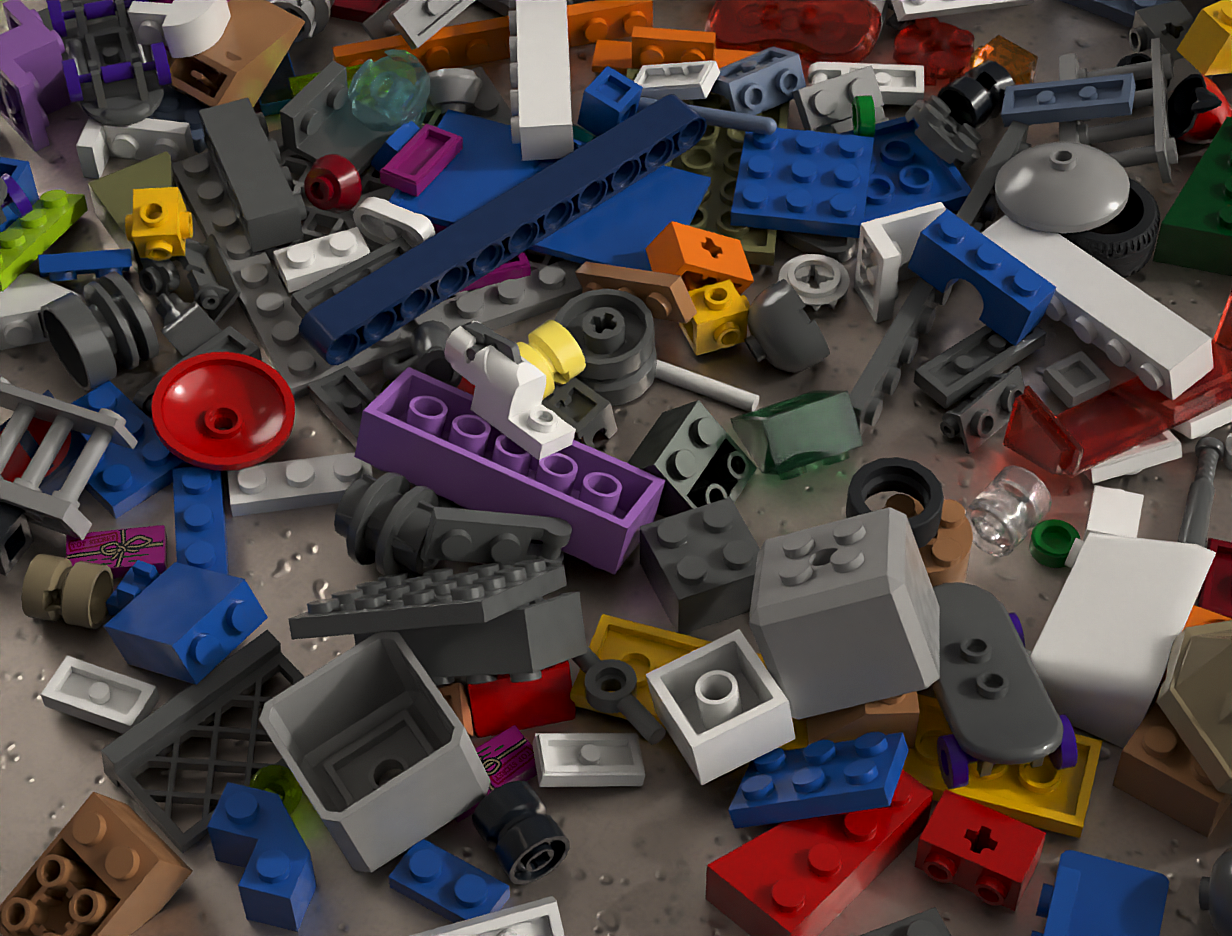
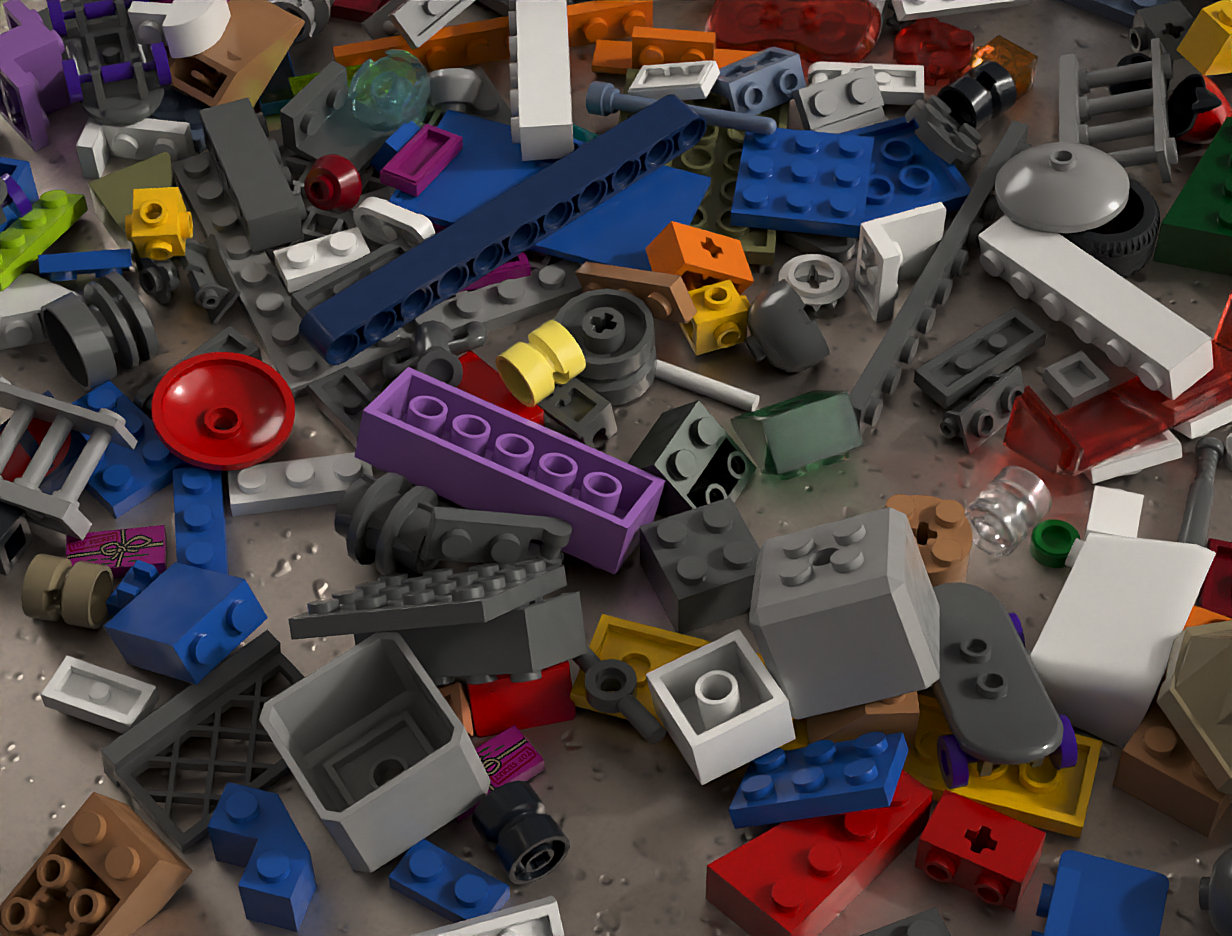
(185, 323): dark grey axle -> none
(279, 781): clear neon green tile -> none
(507, 389): white plate -> none
(588, 759): white plate -> none
(608, 101): blue brick -> none
(863, 116): green tile -> none
(903, 477): black tyre -> none
(1010, 290): blue arch -> none
(1069, 100): sand blue plate -> none

